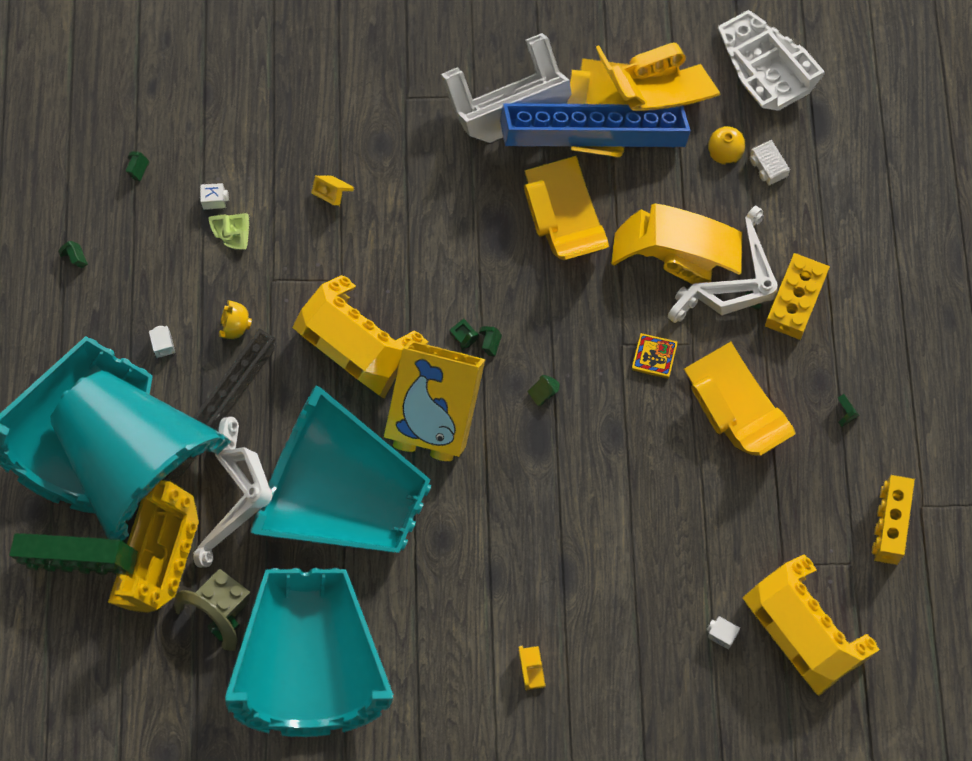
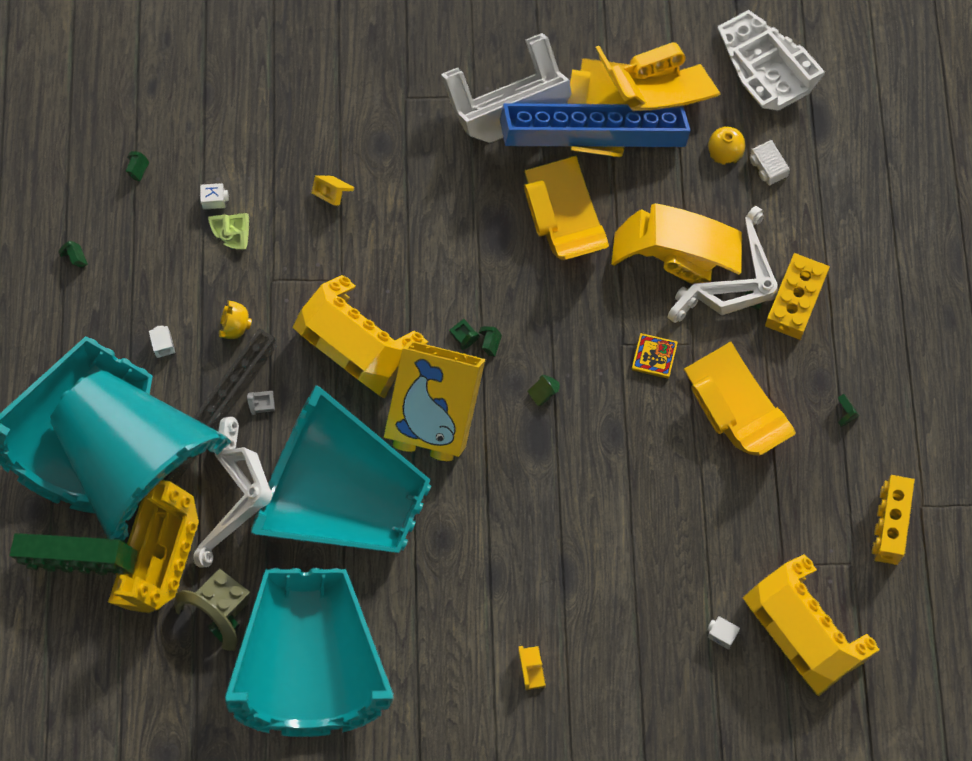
(261, 402): none -> light grey tile

